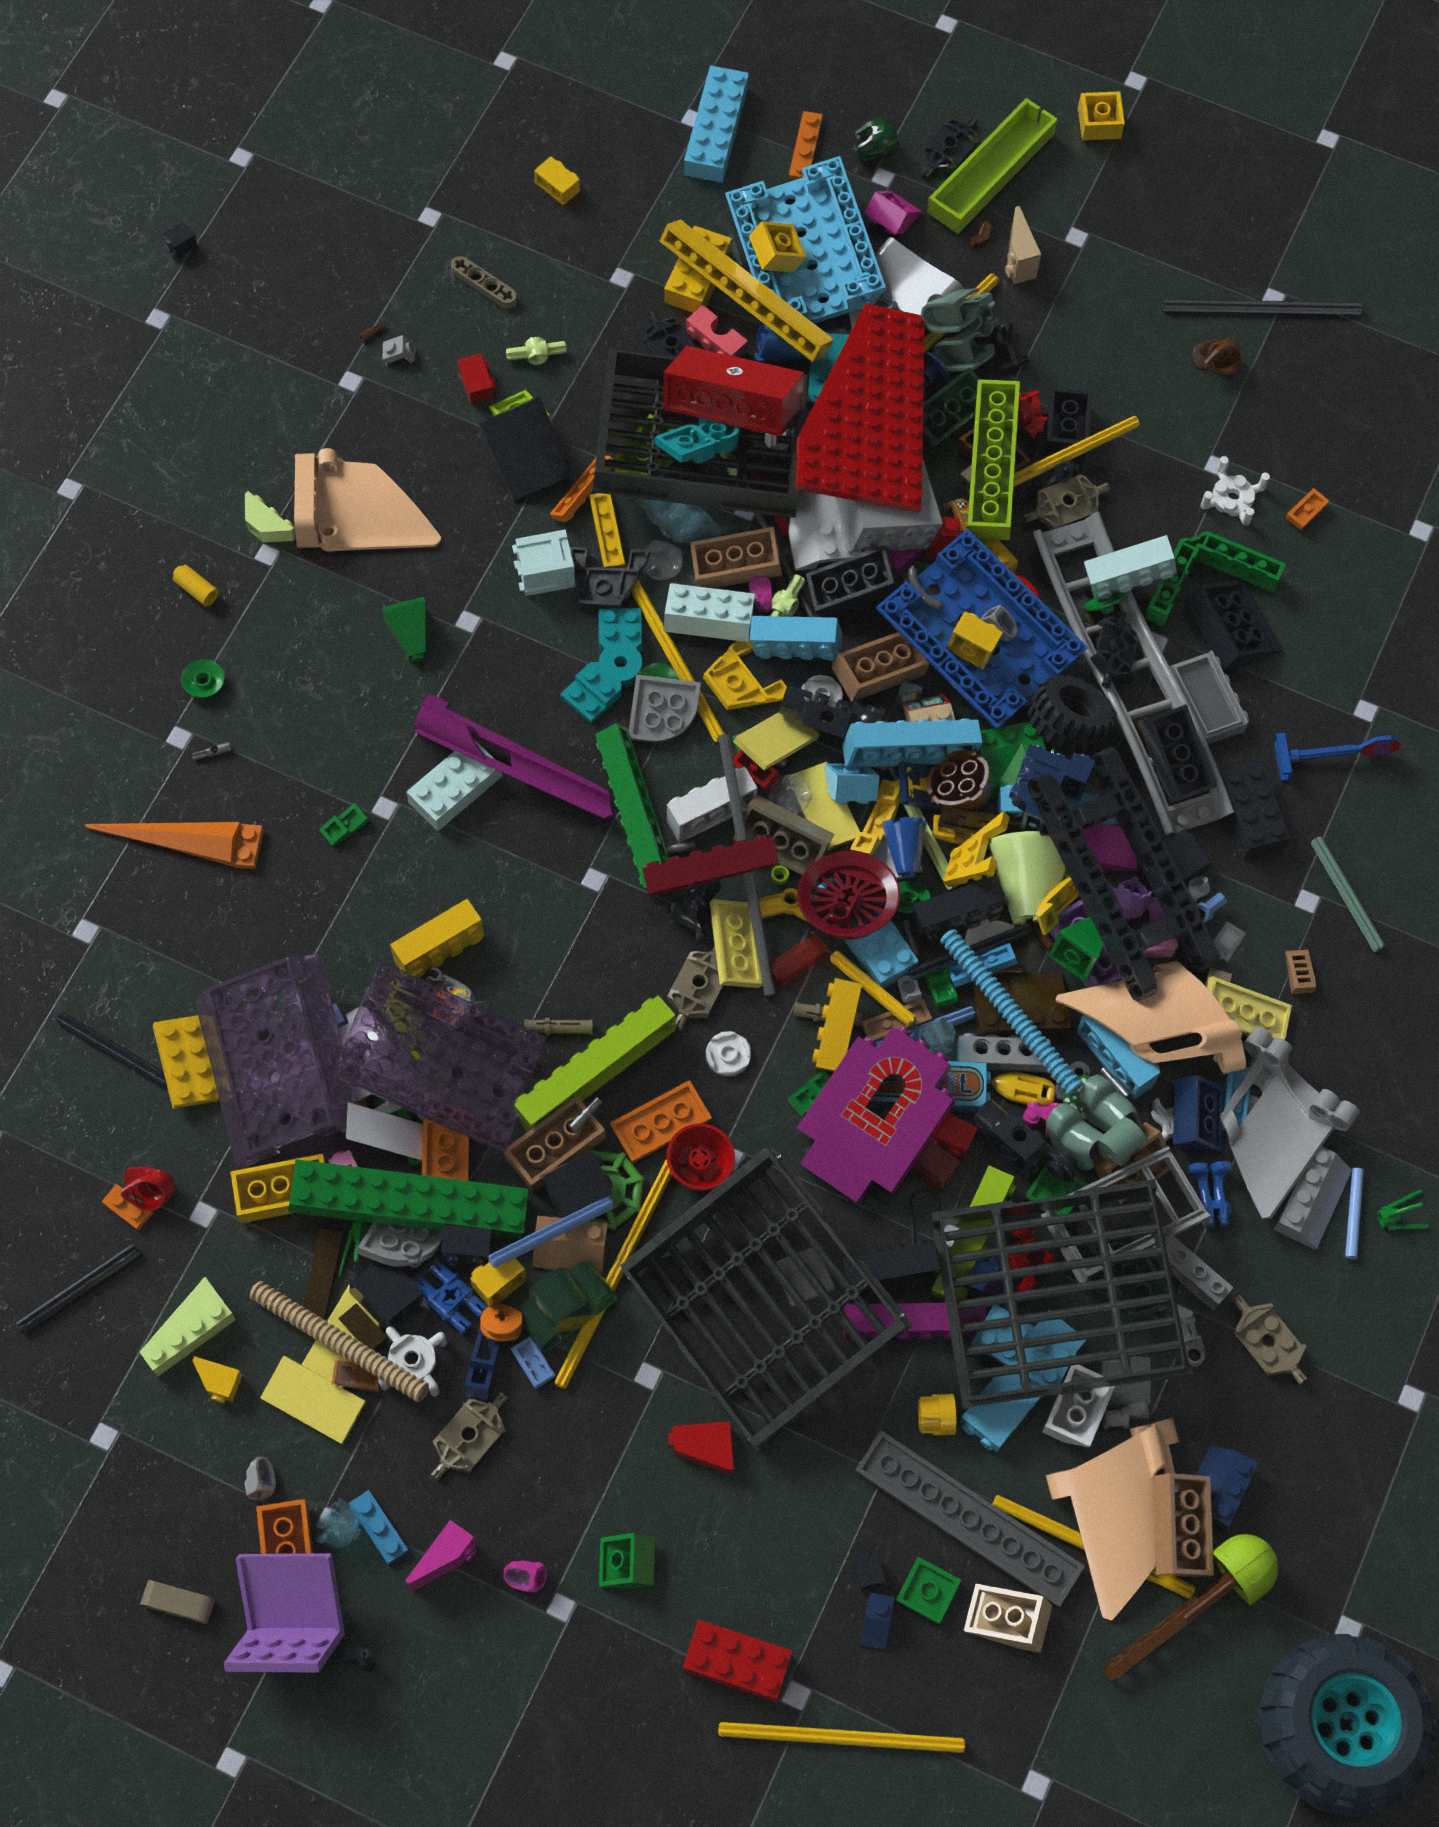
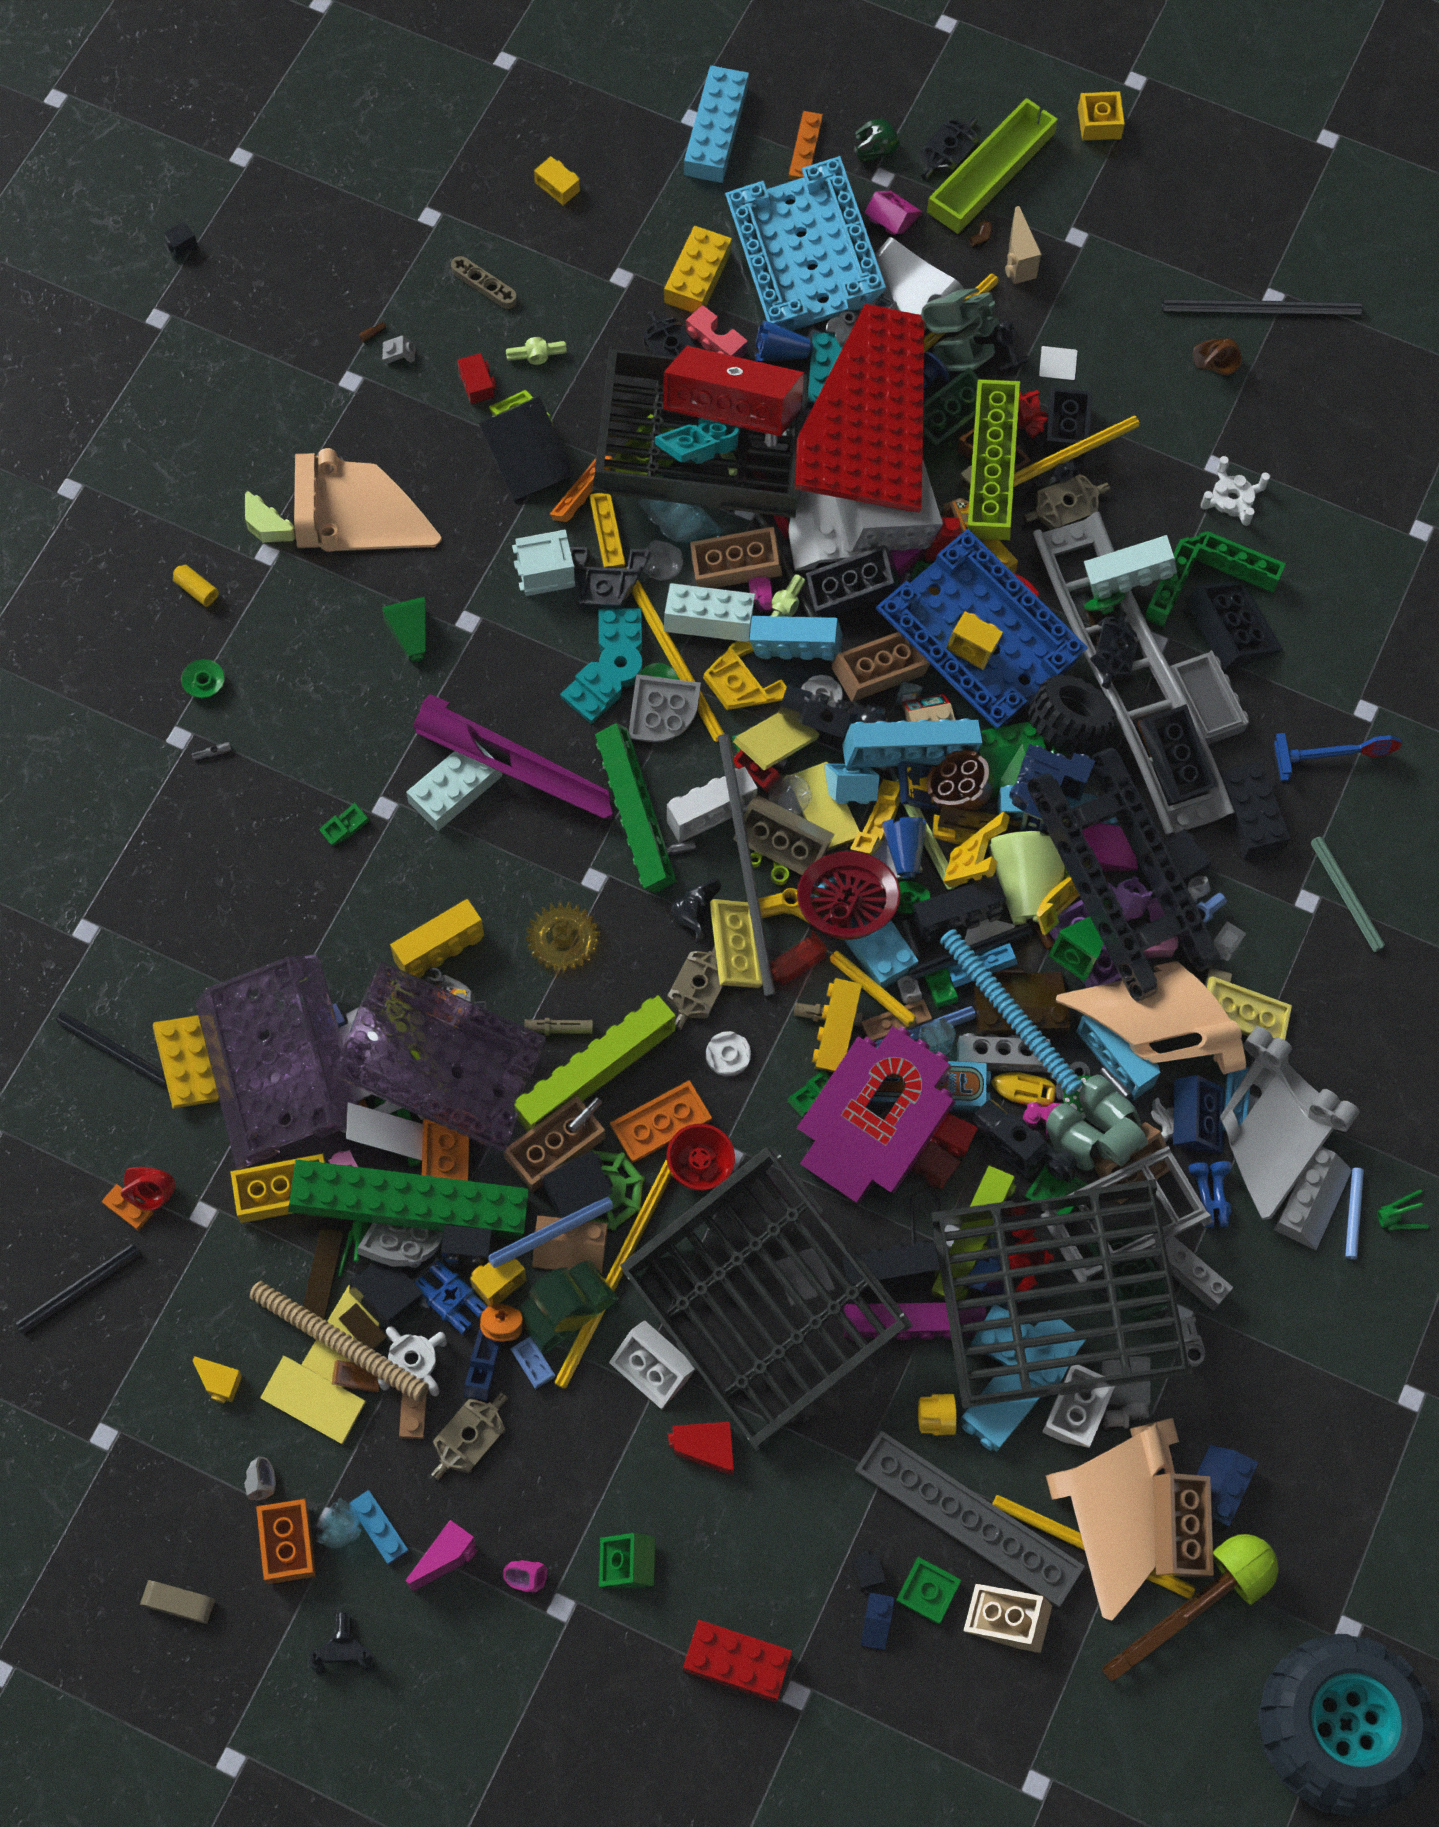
(190, 1326): yellowish green wedge -> none
(217, 841): orange plate -> none
(288, 1613): medium lavender bracket -> none
(412, 1418): none -> medium nougat plate
(561, 916): none -> clear yellow gear
(652, 1364): none -> white slope
(710, 866): dark red brick -> none
(746, 290): yellow brick -> none
(777, 246): yellow brick -> none
(841, 326): none -> dark grey plate
(841, 1737): yellow axle -> none
(912, 573): dark grey piece -> none
(1003, 620): light grey rock -> none
(1058, 363): none -> white sticker
(1264, 1321): dark tan plate -> none
(1304, 987): medium nougat slope -> none
(1307, 509): orange plate -> none

